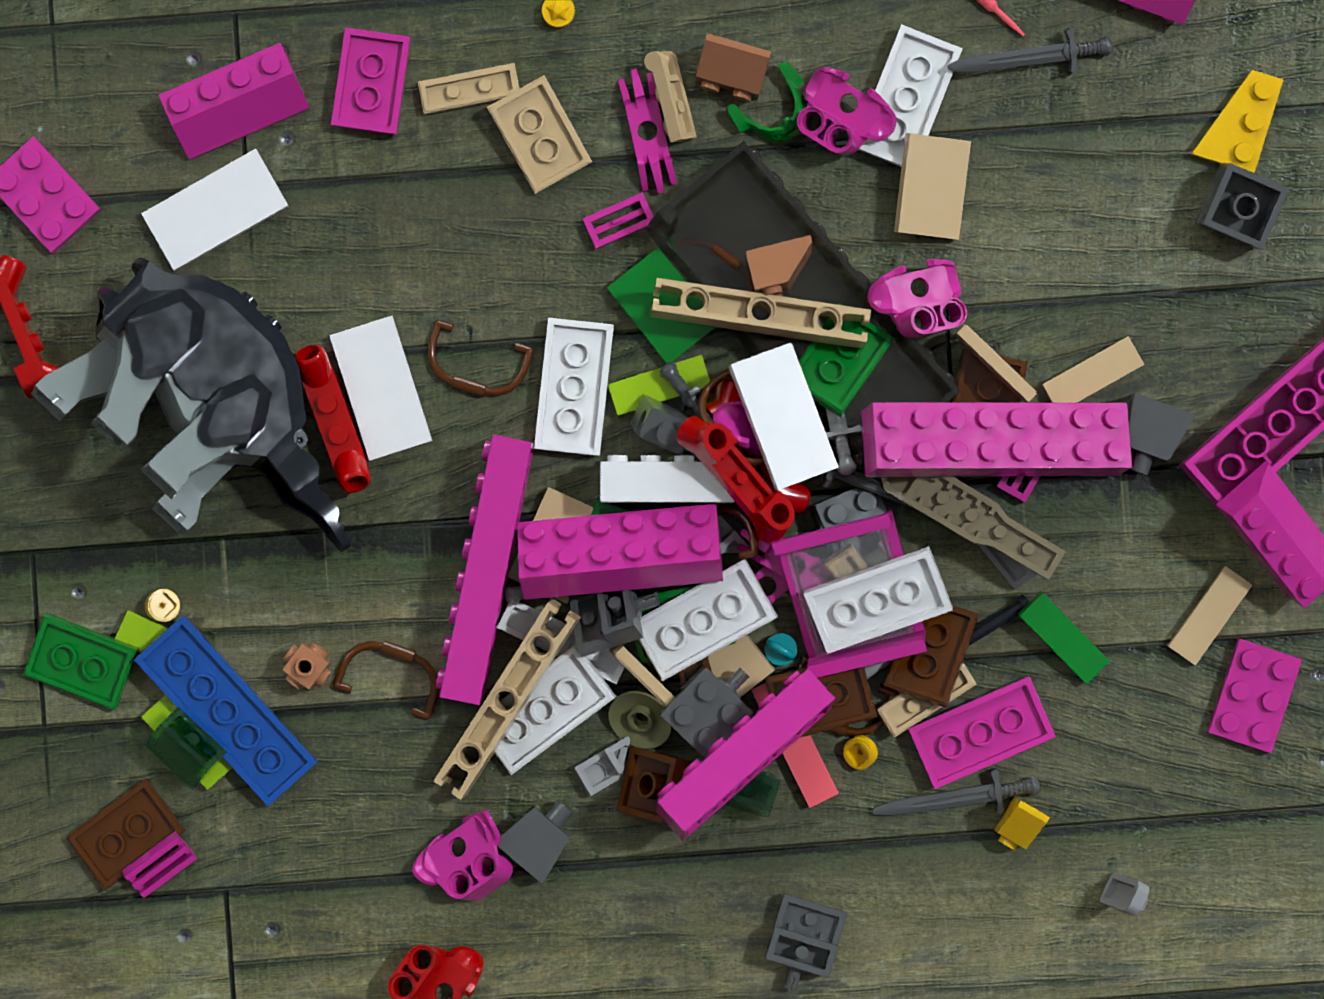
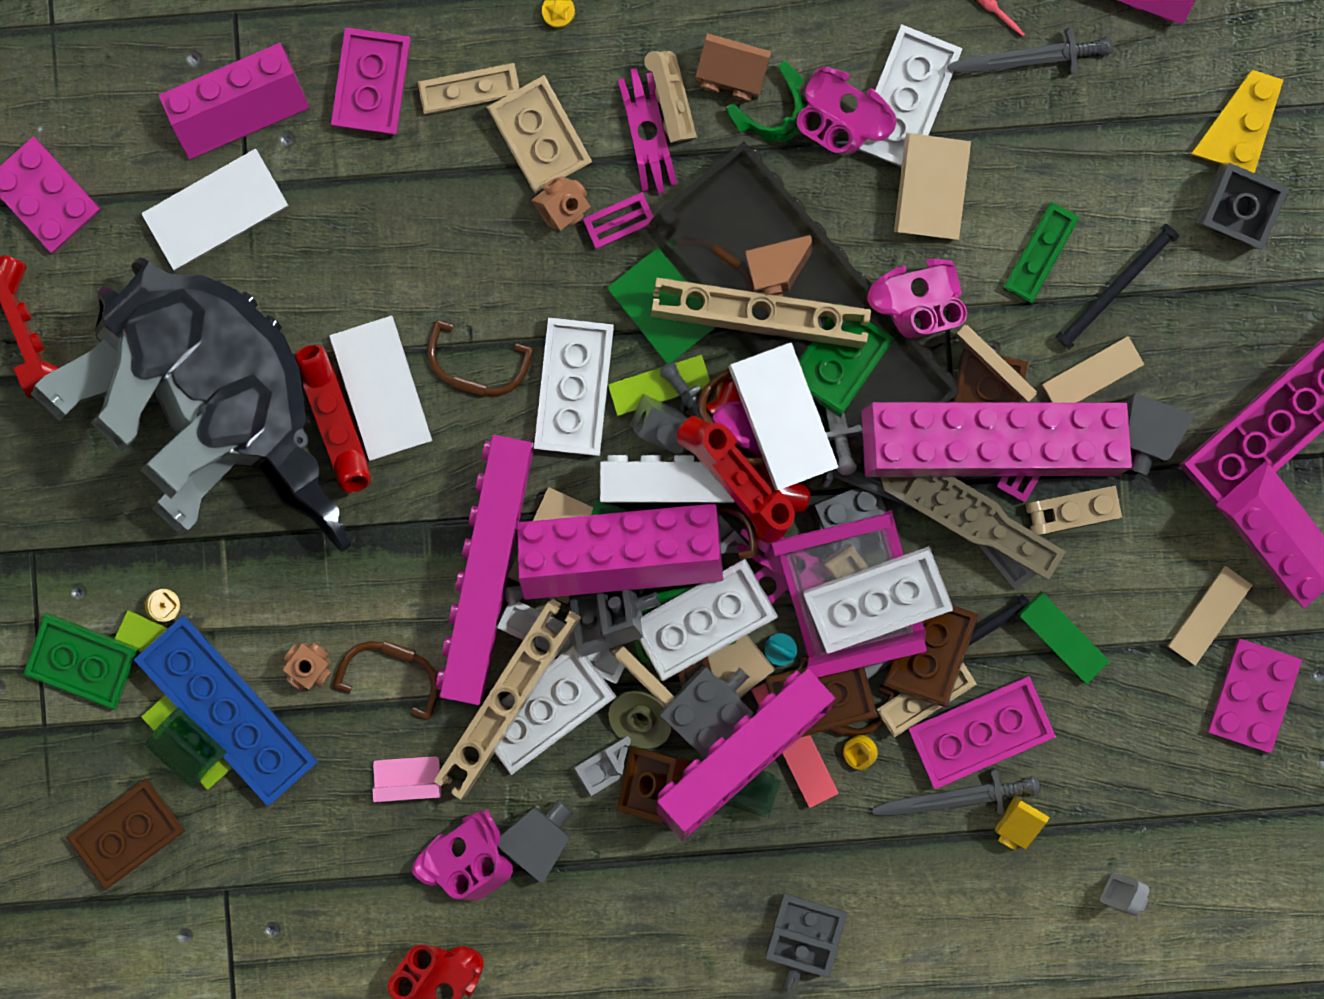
(162, 869): dark pink tile -> none
(406, 779): none -> bright pink panel
(561, 202): none -> nougat brick
(1041, 252): none -> green tile
(1075, 510): none -> tan plate
(1117, 286): none -> black bar

